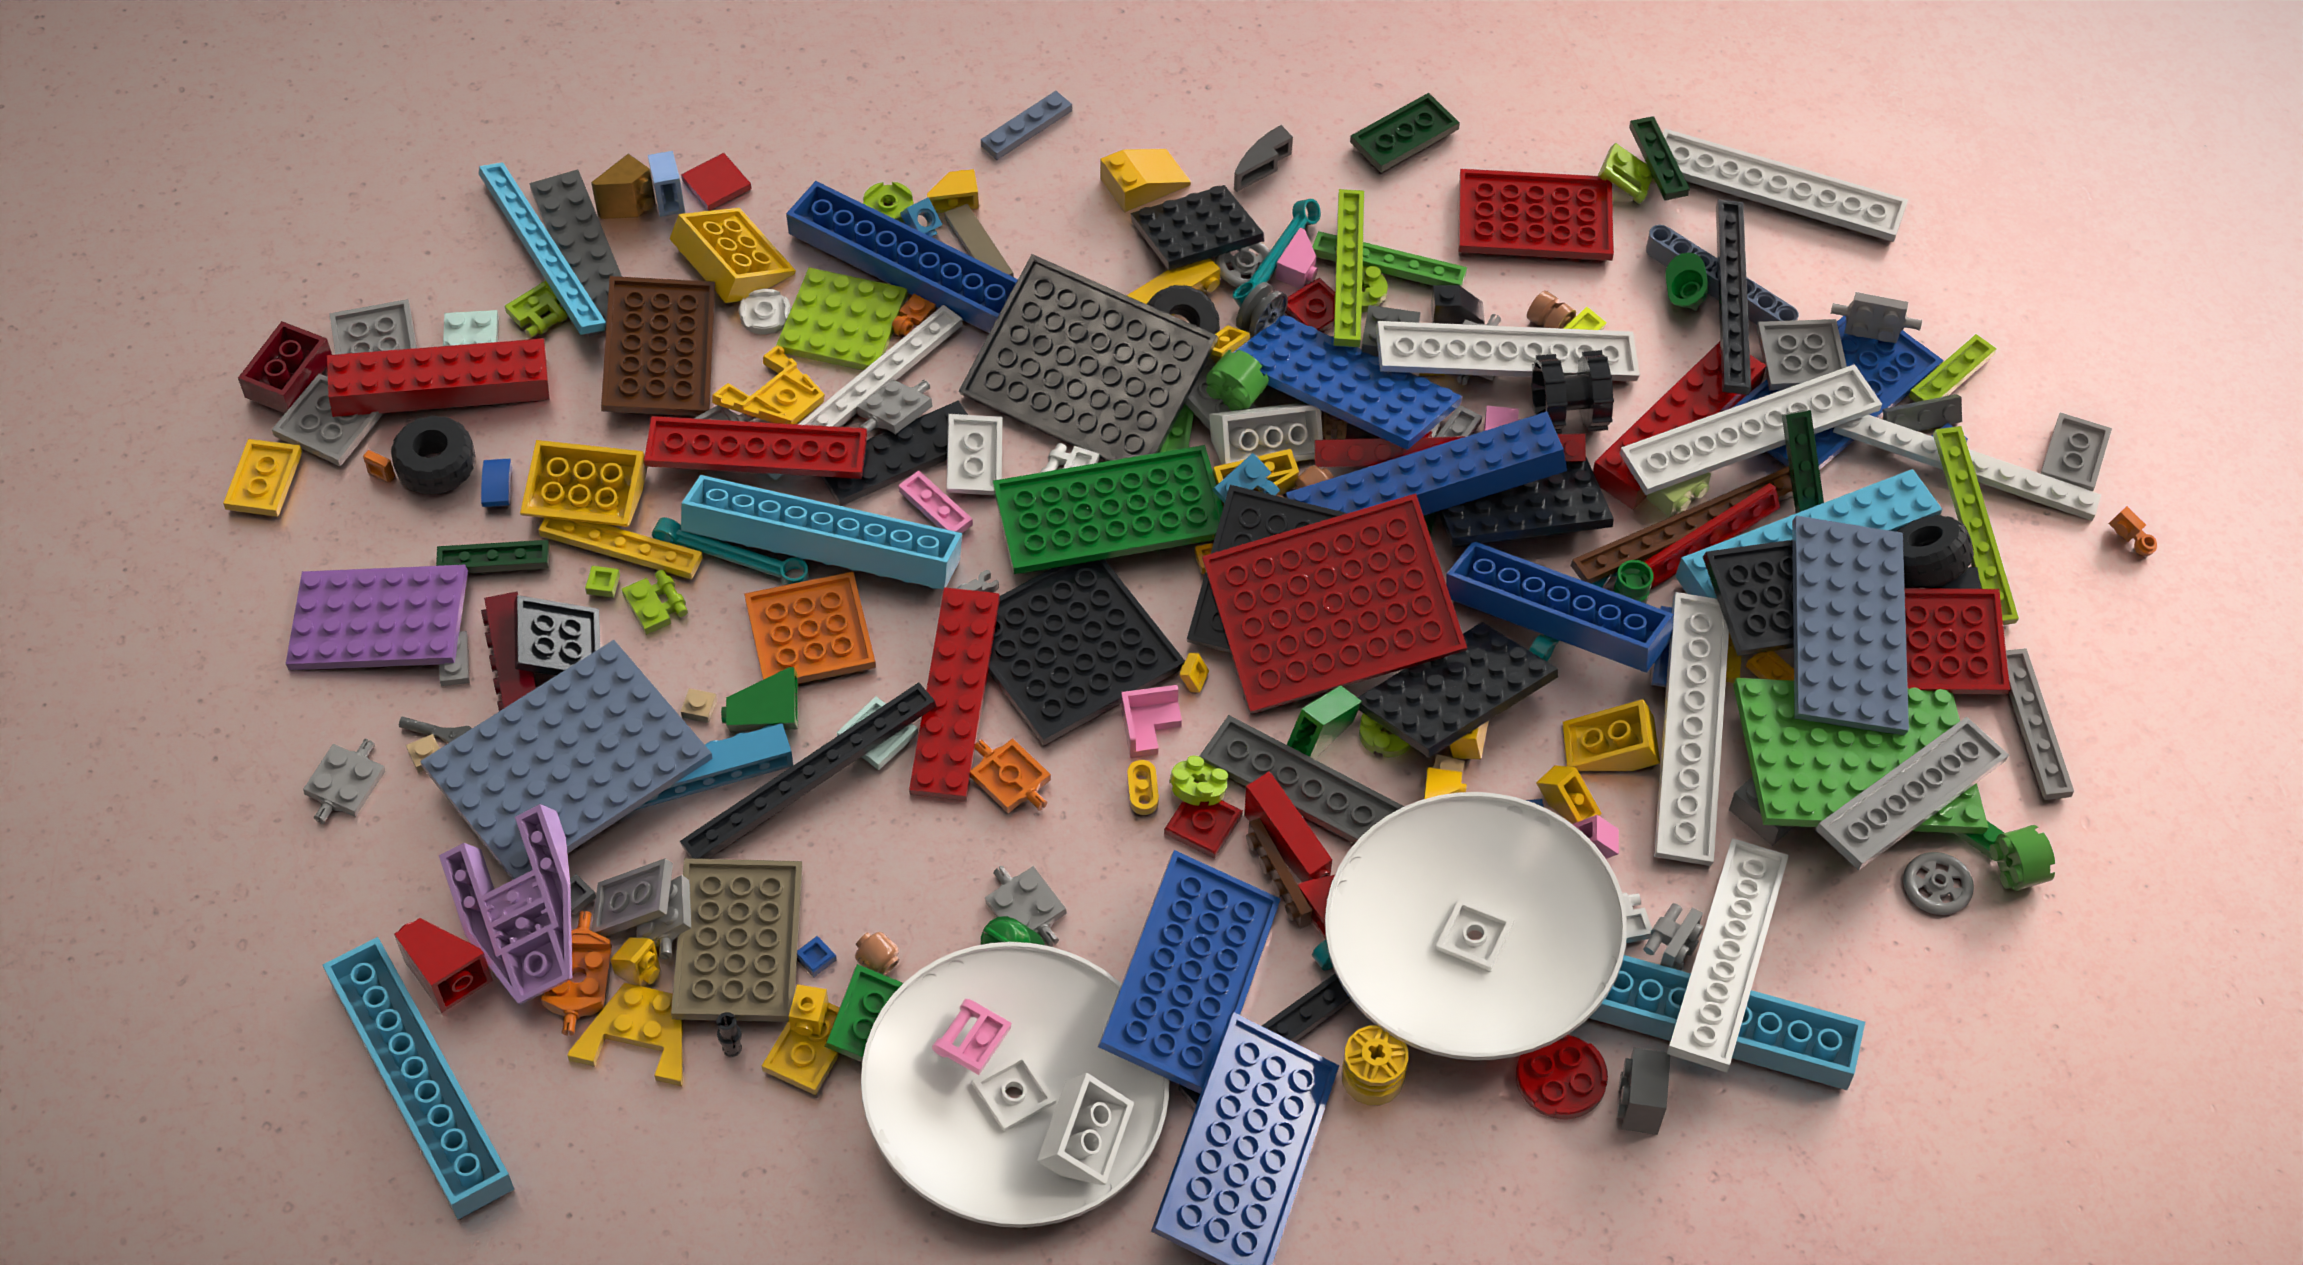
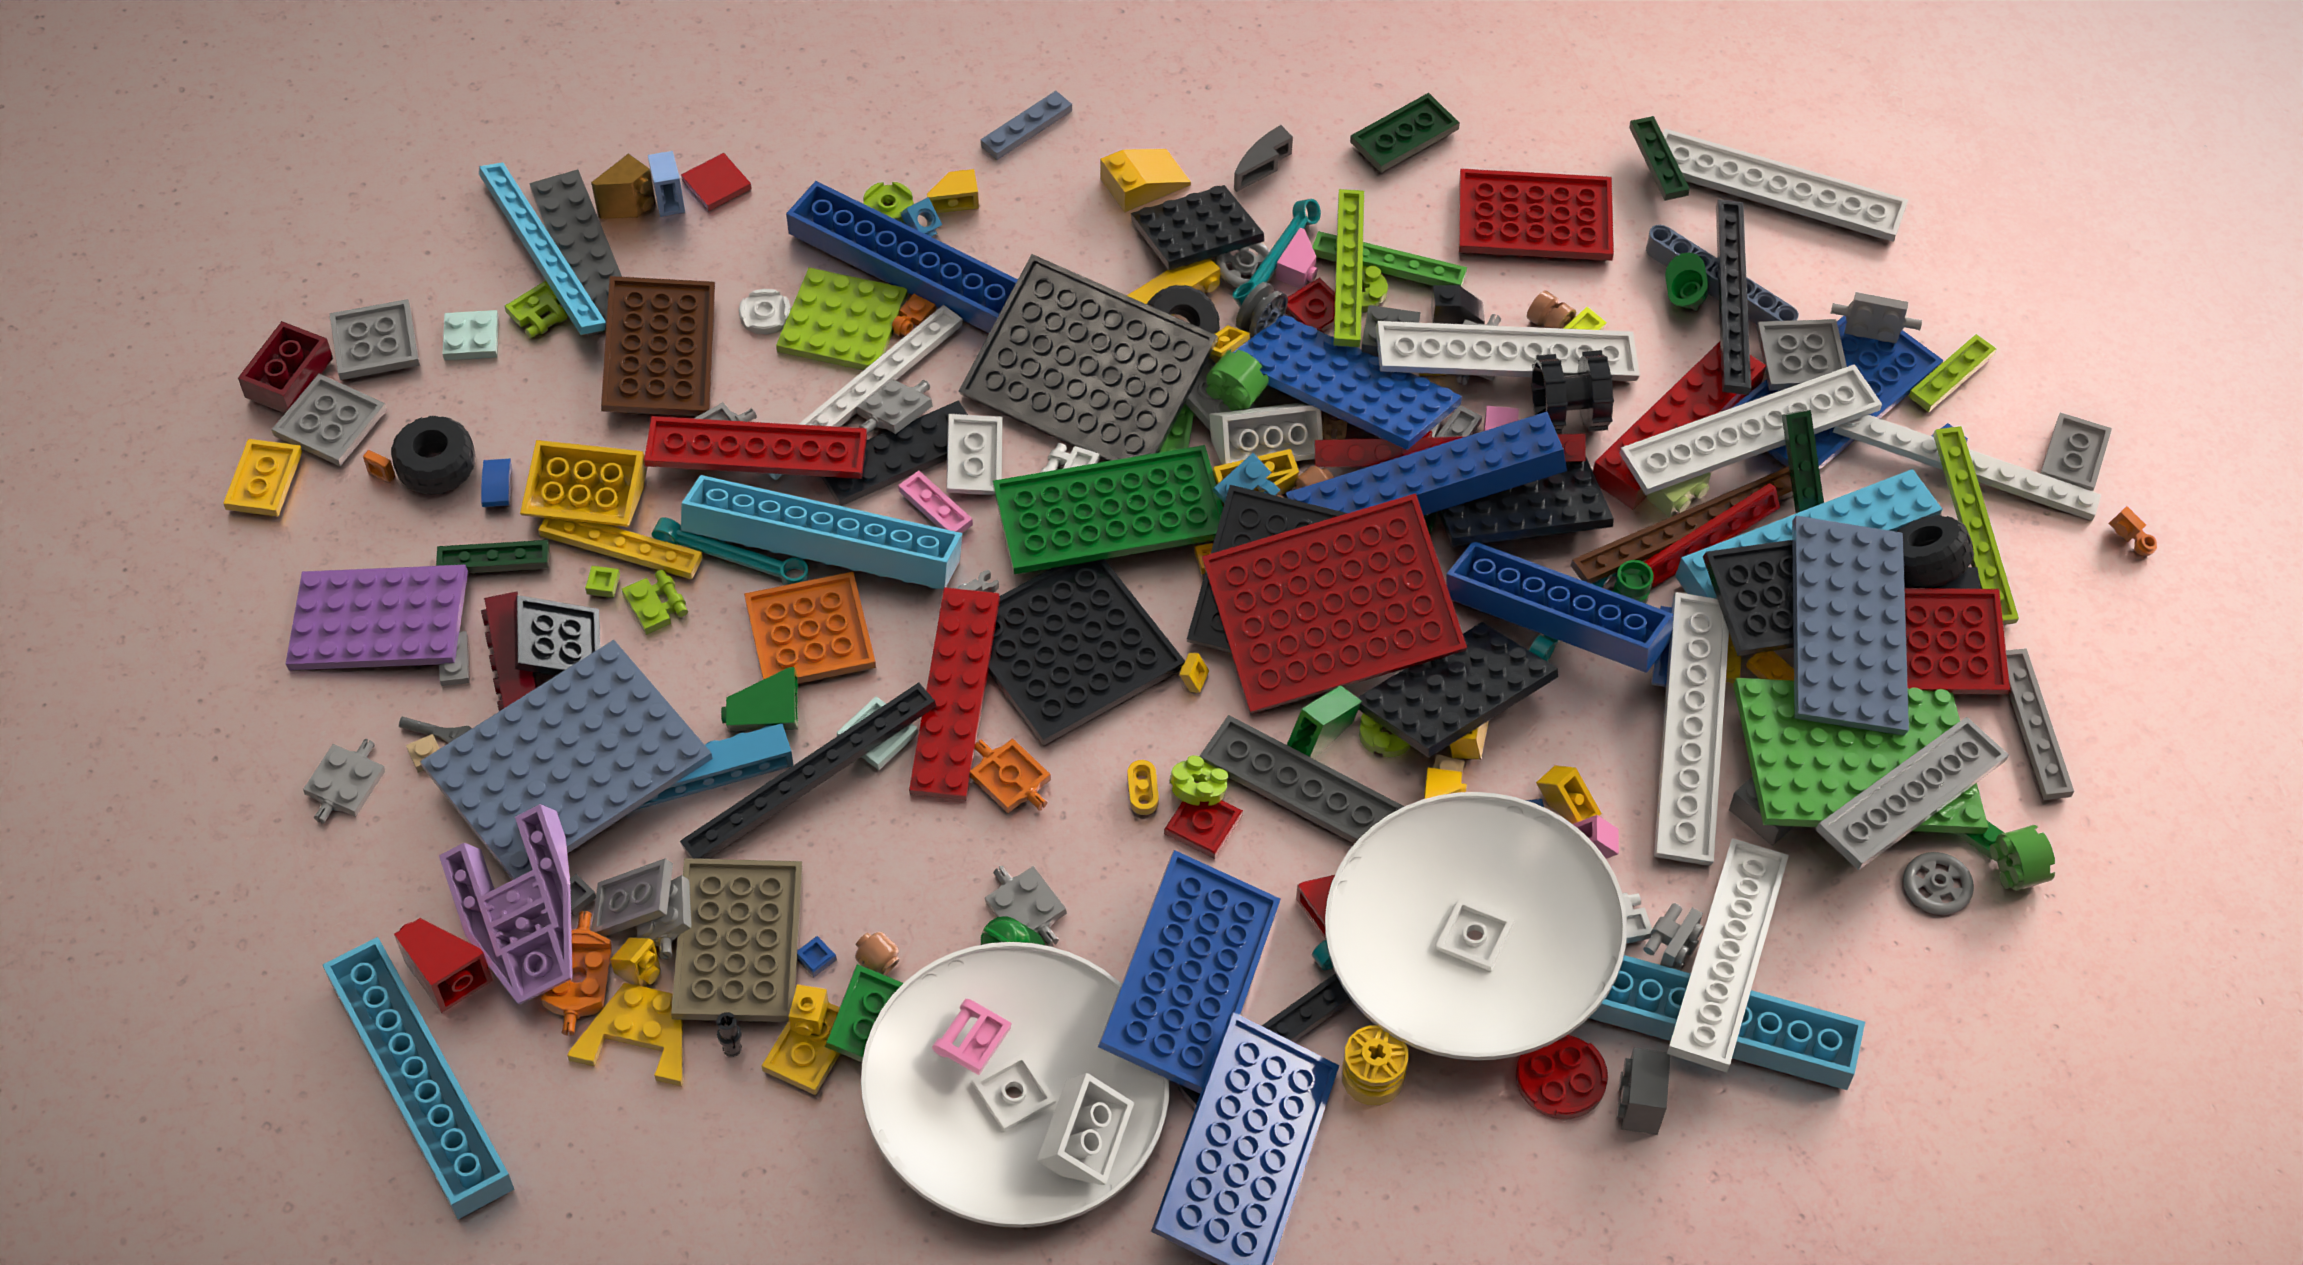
(437, 377): red brick -> none
(699, 705): tan plate -> none
(730, 252): yellow slope -> none
(782, 399): yellow wing -> none
(975, 238): dark tan tile -> none
(1149, 711): bright pink panel -> none
(1283, 881): reddish brown plate -> none
(1287, 829): red slope -> none
(1612, 739): yellow slope -> none
(1626, 172): lime plate -> none
(1926, 413): dark grey plate -> none

